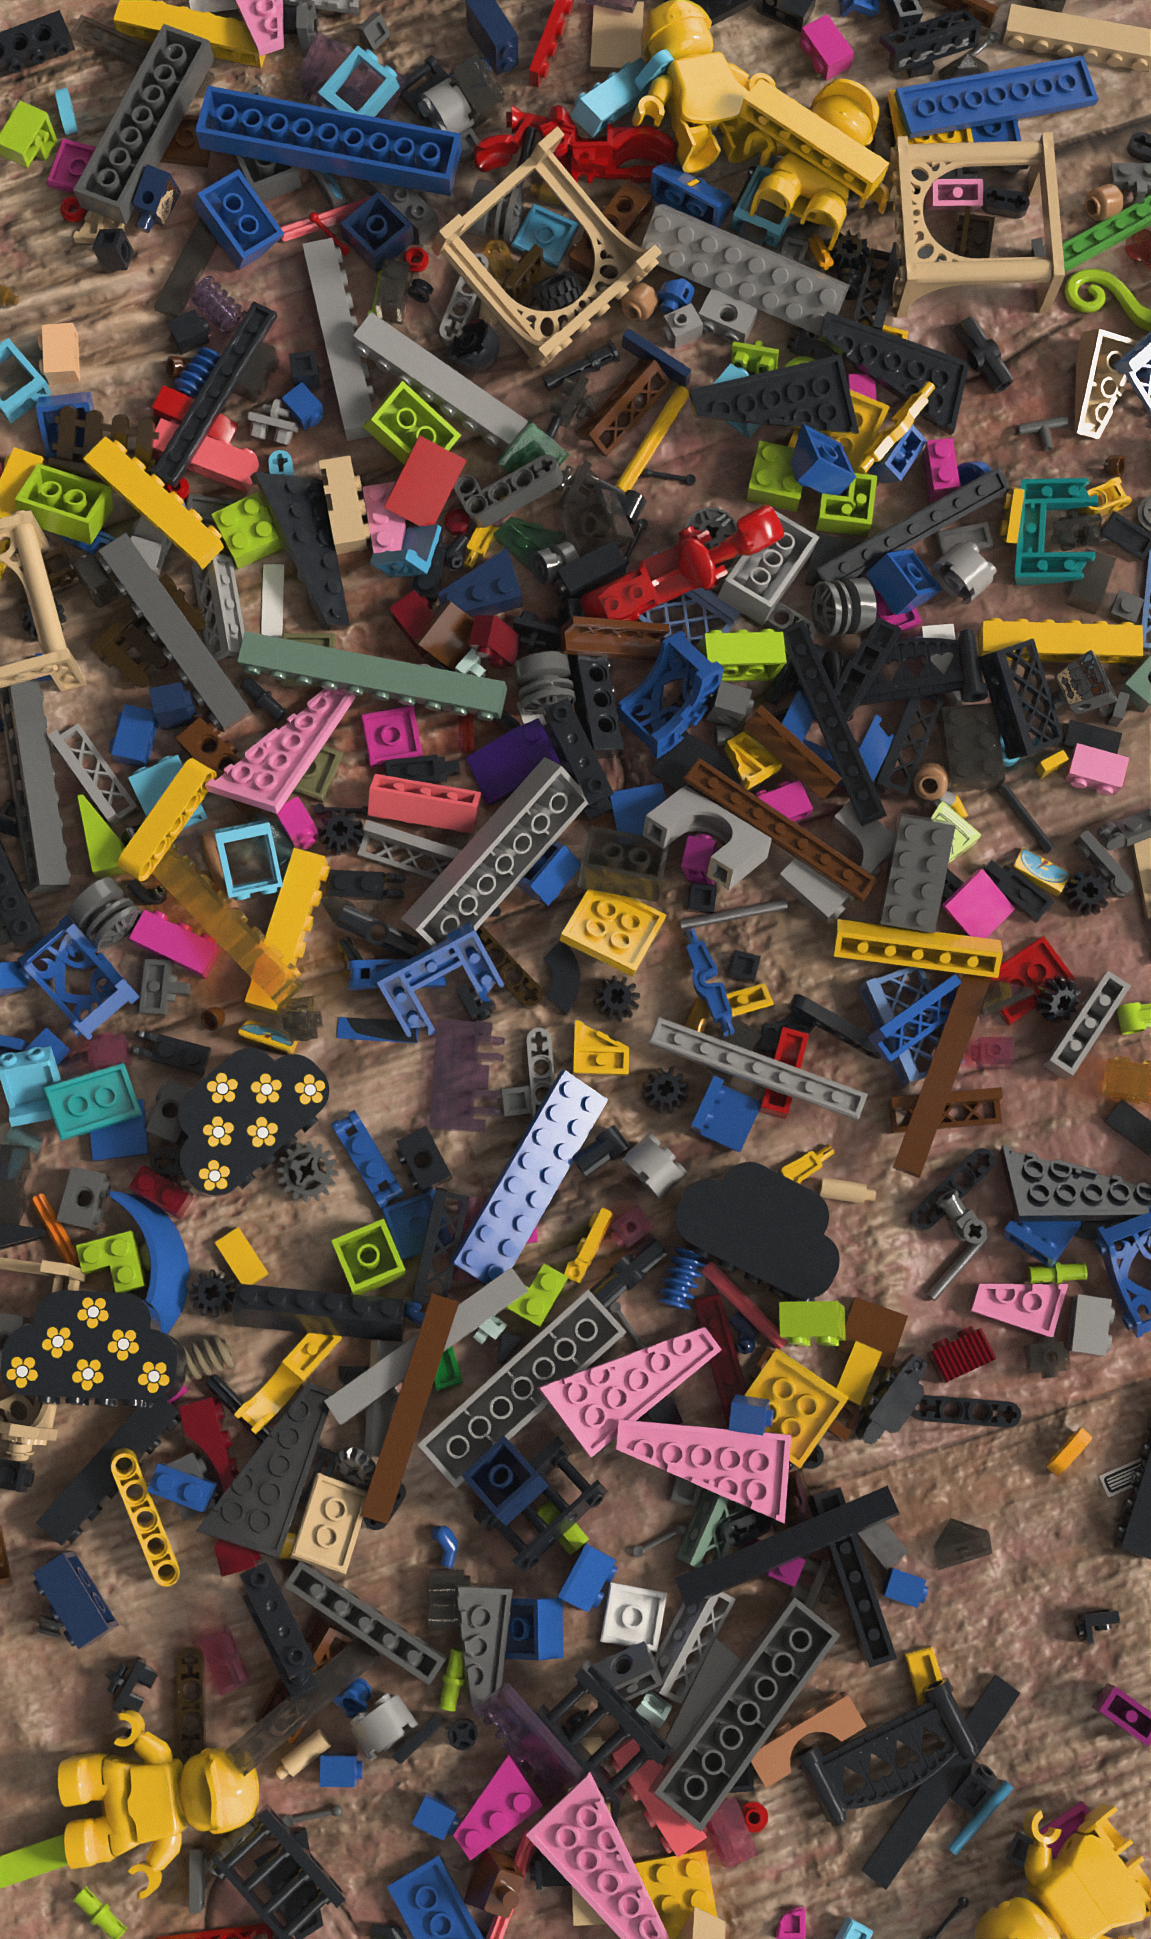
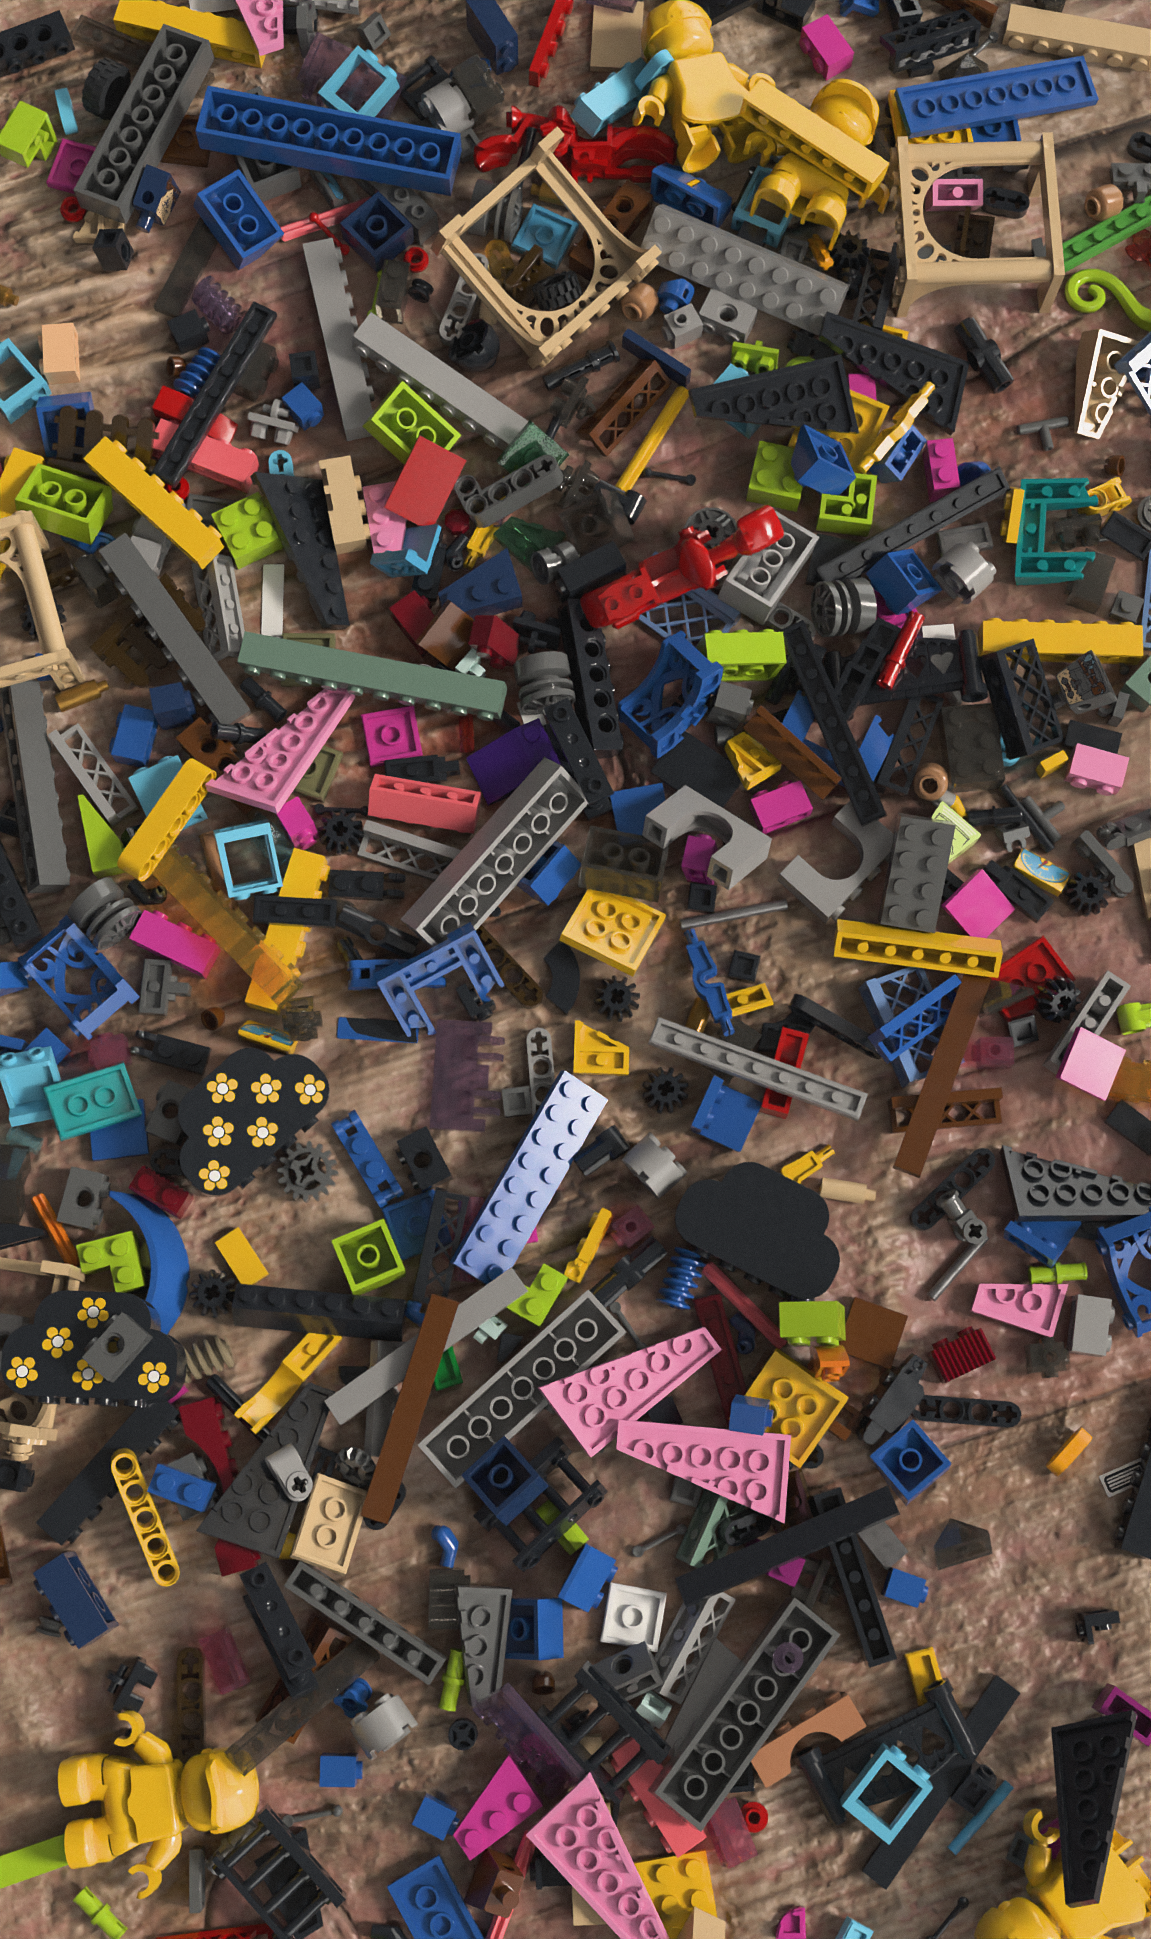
(81, 694): none -> pearl gold cylinder
(105, 88): none -> black tyre
(133, 1340): none -> dark grey brick
(236, 733): none -> black pin
(286, 1468): none -> light grey piece
(294, 911): none -> black tile
(303, 1754): tan cylinder -> none
(418, 1738): black tile -> none
(543, 1684): none -> reddish brown hinge
(612, 638): reddish brown fence -> none
(642, 525): black hinge -> none
(779, 1657): none -> clear purple plate
(781, 829): reddish brown tile -> none
(828, 1362): none -> orange slope
(858, 1372): yellow tile -> none
(869, 1818): none -> medium azure window
(896, 659): none -> red pin
(910, 1462): none -> blue slope
(995, 816): none -> black axle
(1011, 832): none -> dark grey tile
(1022, 1029): none -> black tile
(1043, 818): none -> dark grey piece
(1089, 1784): none -> black wing
(1090, 1063): none -> tile

